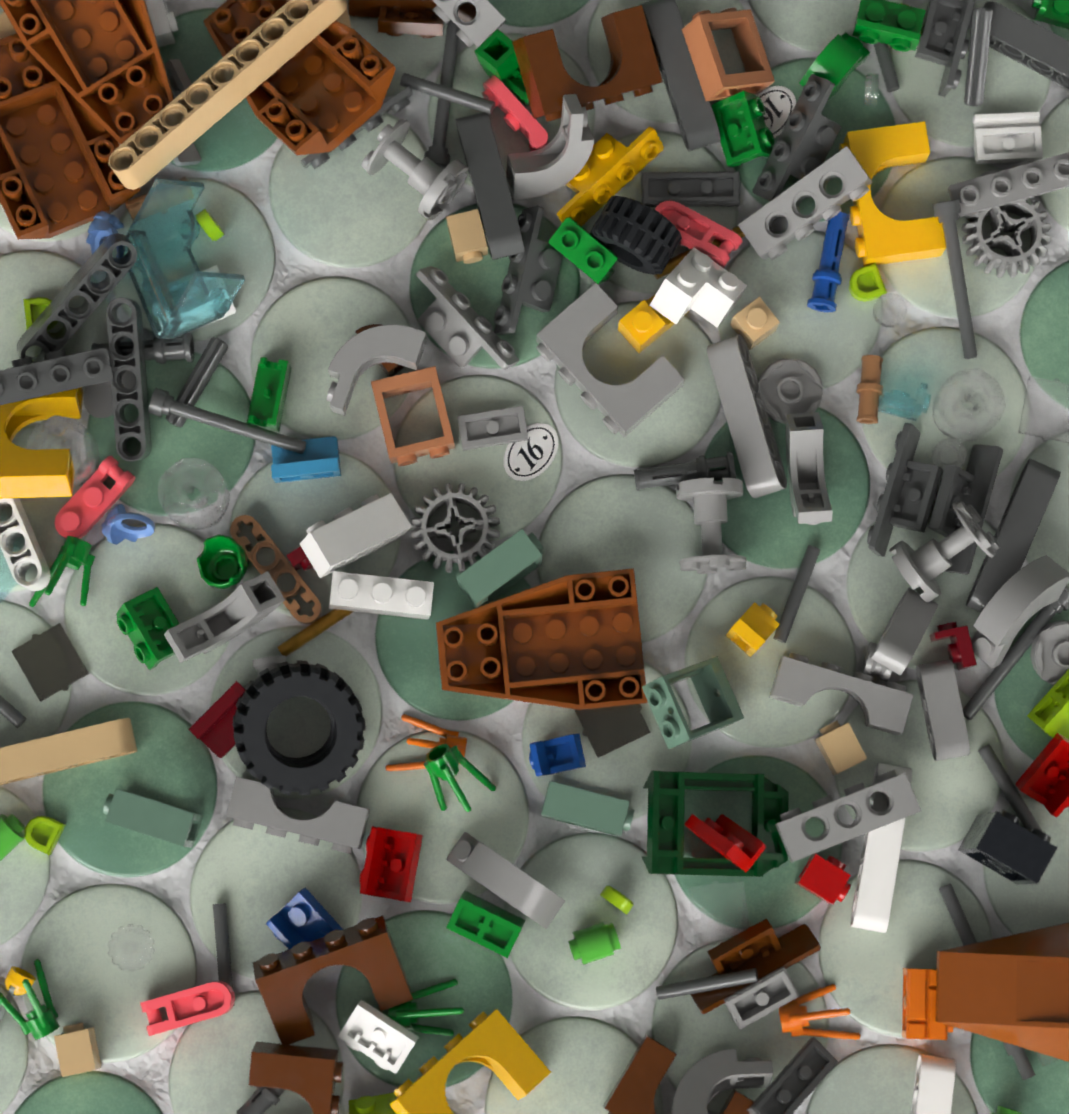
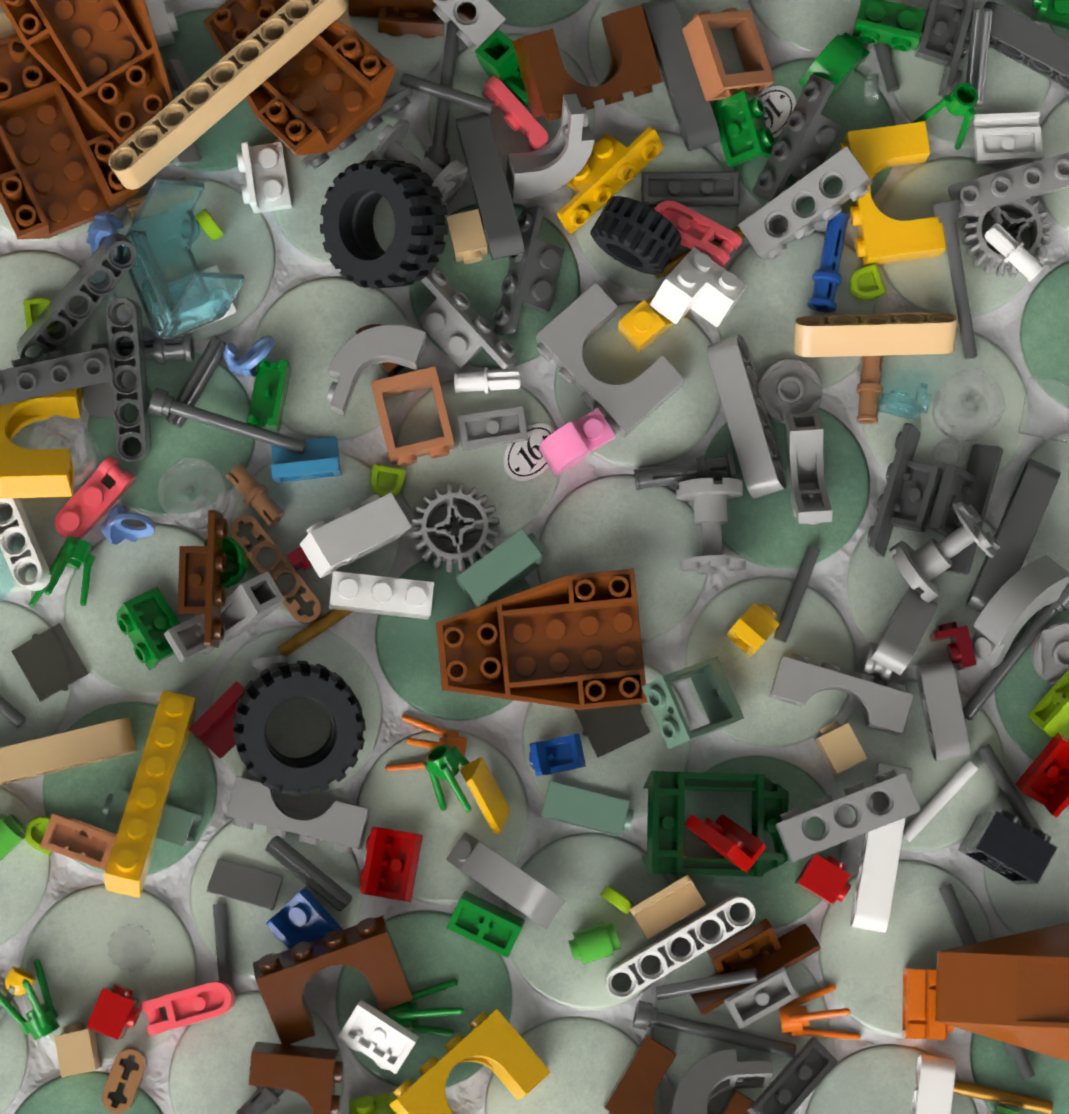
(78, 841): none -> nougat window
(114, 1012): none -> red brick
(117, 1077): none -> medium nougat beam
(147, 798): none -> yellow arch
(201, 579): none -> reddish brown bracket
(245, 884): none -> light grey slope
(247, 362): none -> medium blue piece
(255, 495): none -> medium nougat pin
(265, 176): none -> white bracket
(308, 873): none -> dark grey axle
(350, 229): none -> black tyre
(387, 480): none -> lime tile
(486, 793): none -> yellow slope
(487, 380): none -> white axle
(574, 441): none -> bright pink brick
(584, 250): green bracket -> none
(648, 1016): none -> dark grey piece
(668, 907): none -> tan panel
(697, 946): none -> white beam
(755, 323): tan brick -> none
(875, 334): none -> tan beam
(939, 801): none -> white bar
(958, 103): none -> green plant
(1003, 1097): none -> pearl gold bar
(1013, 251): none -> white axle

